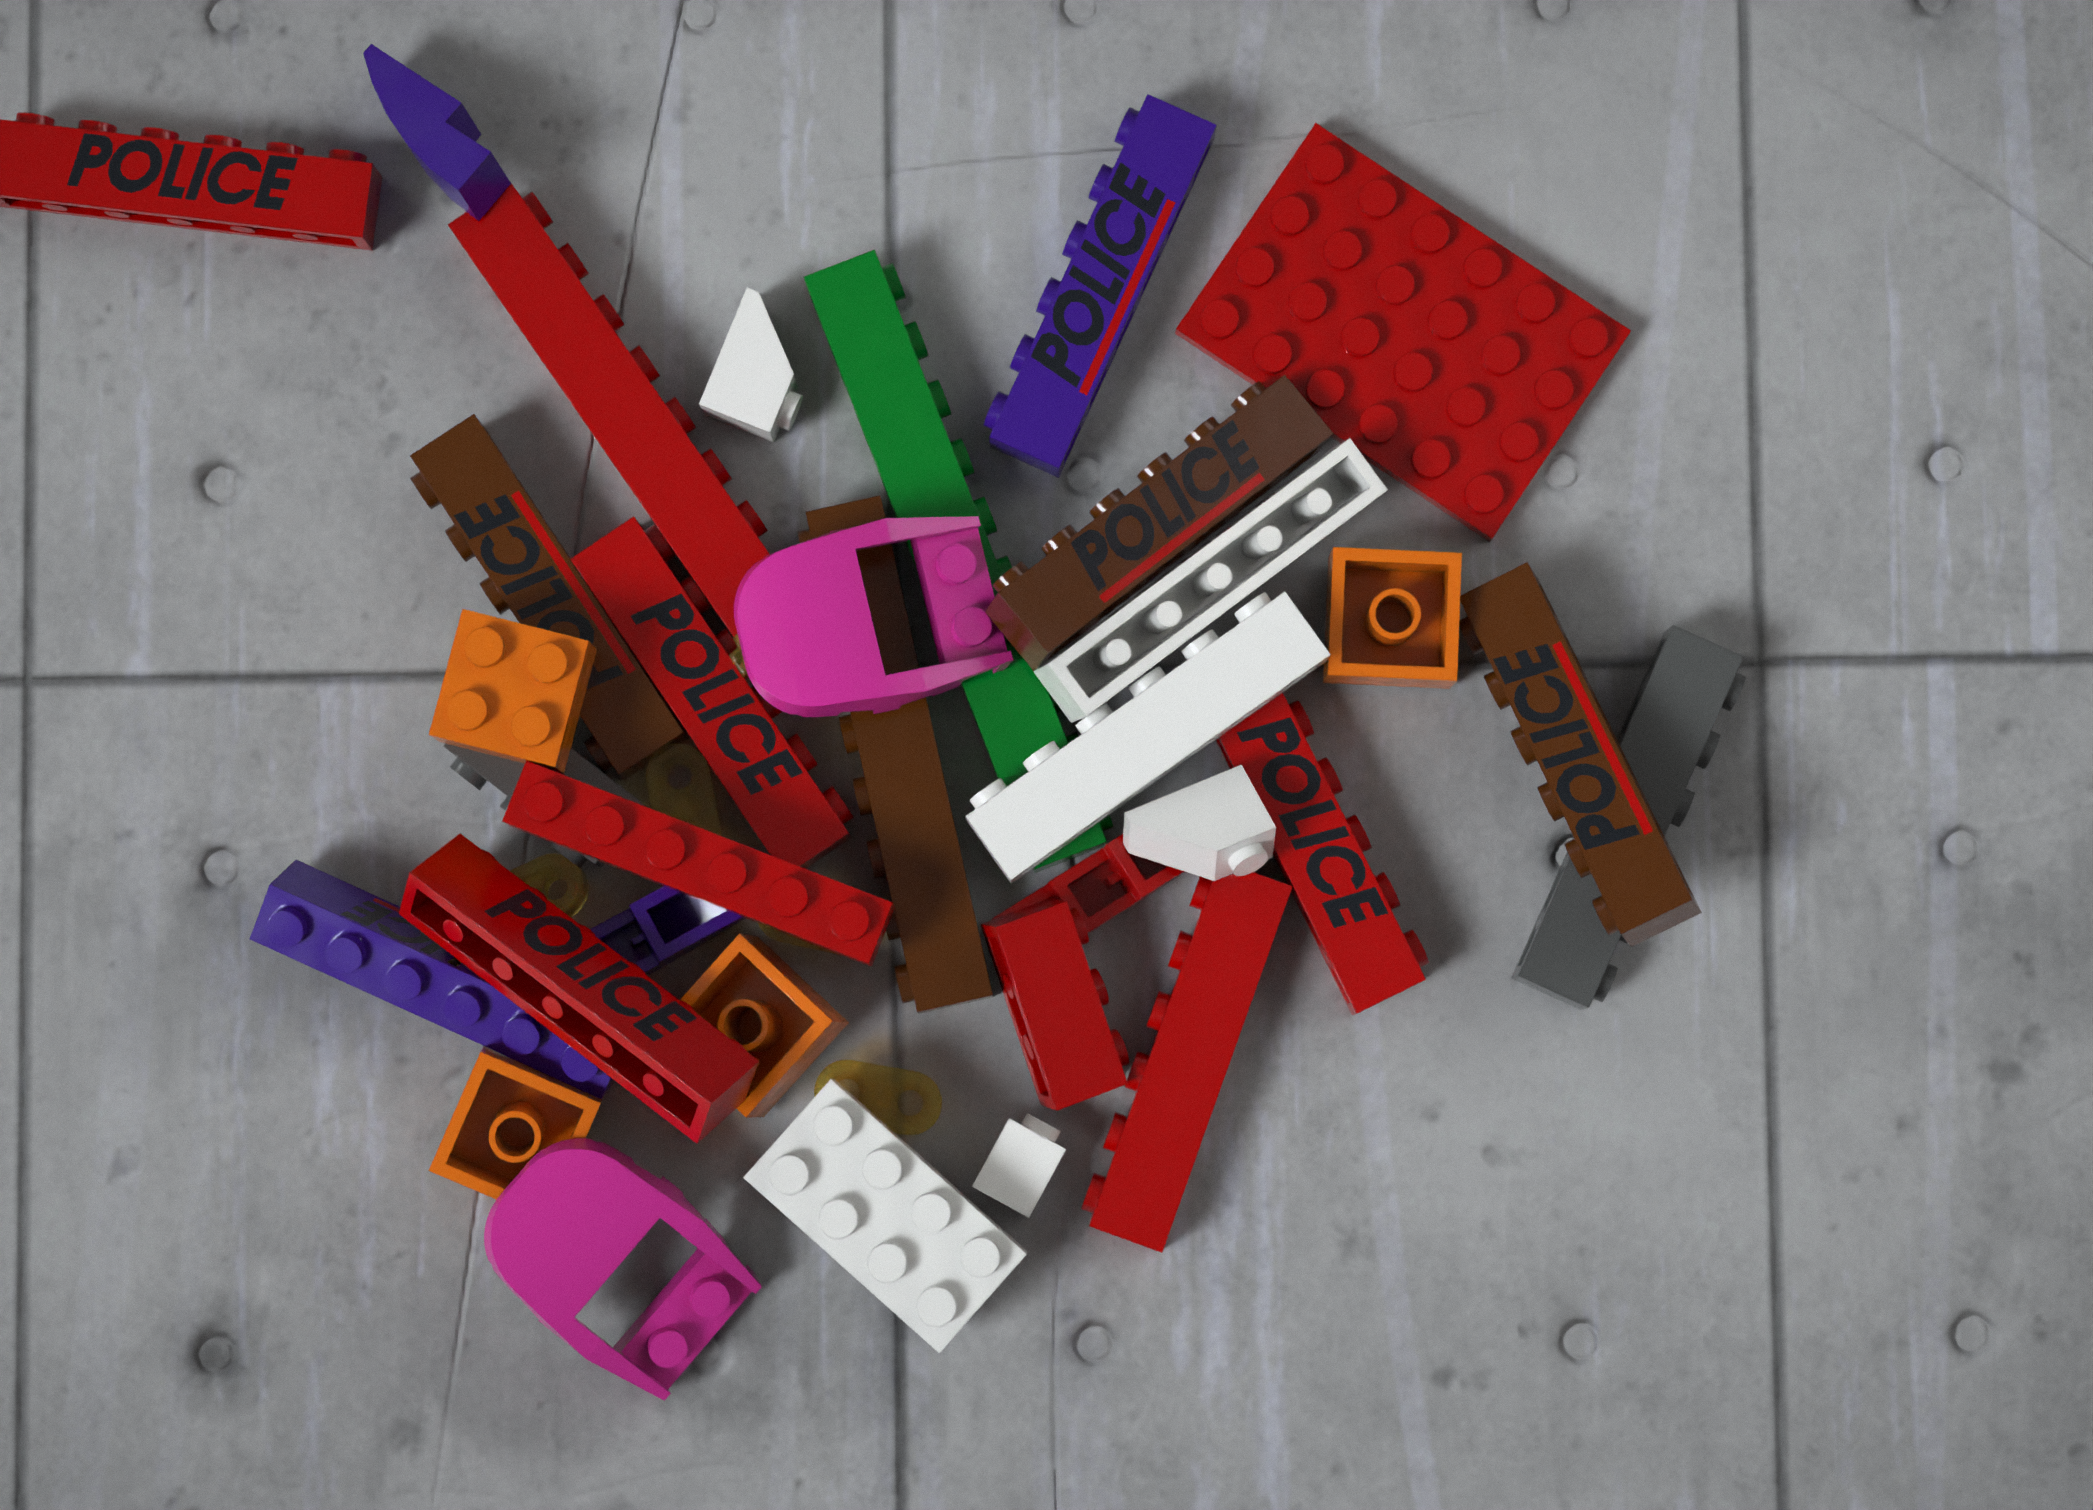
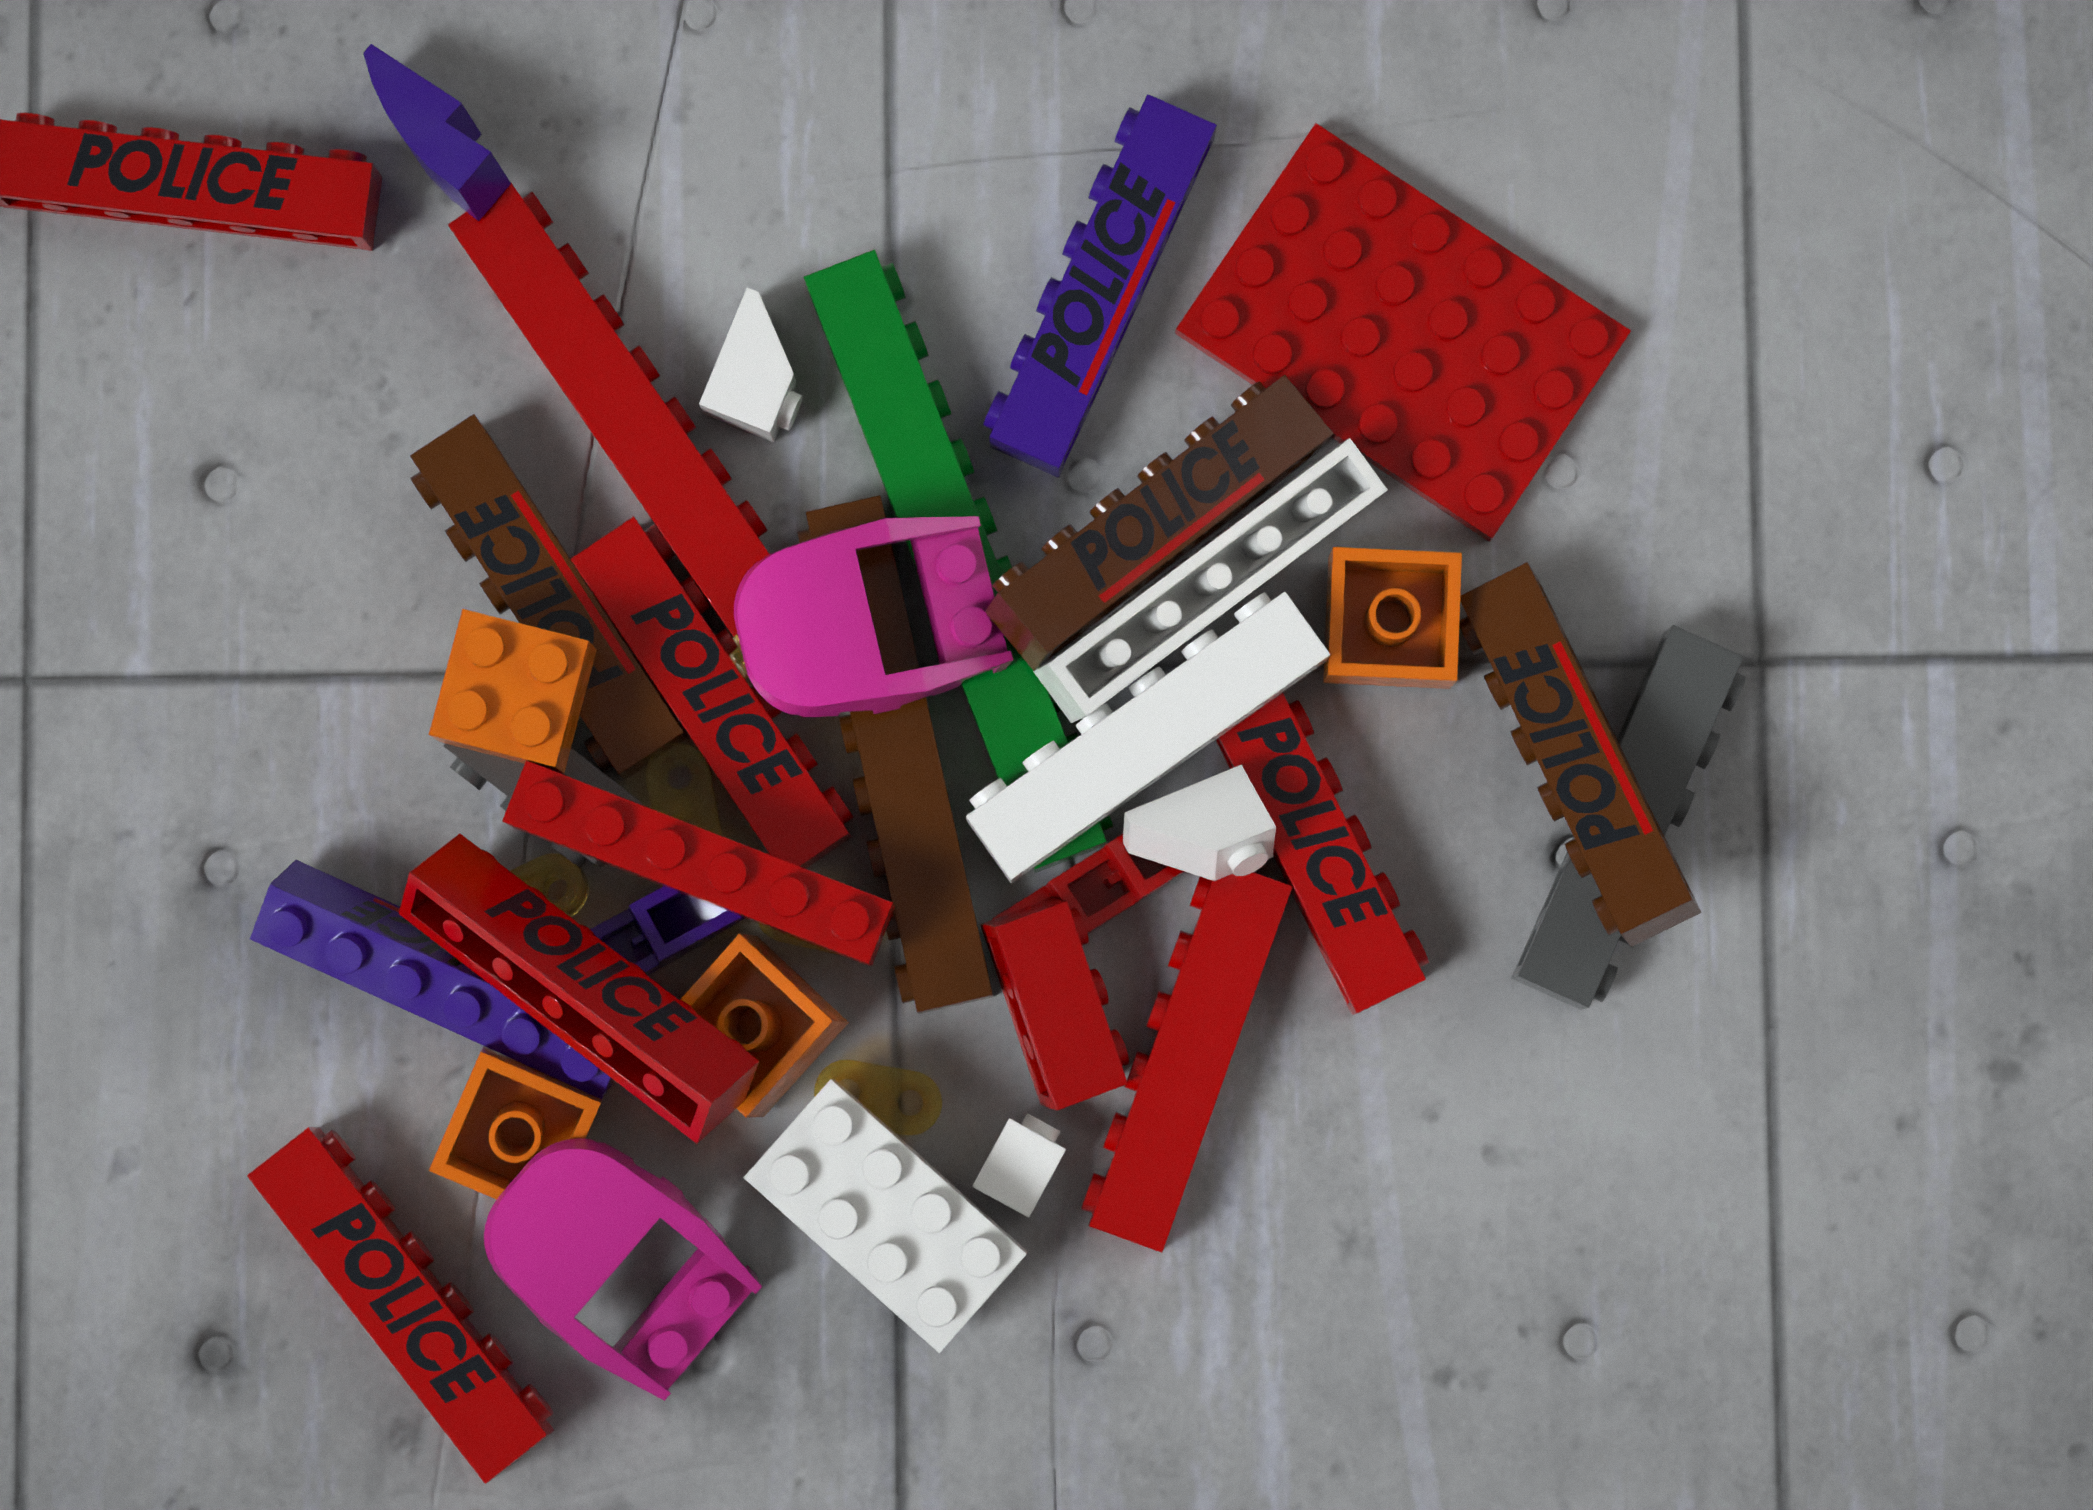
(402, 1302): none -> red brick

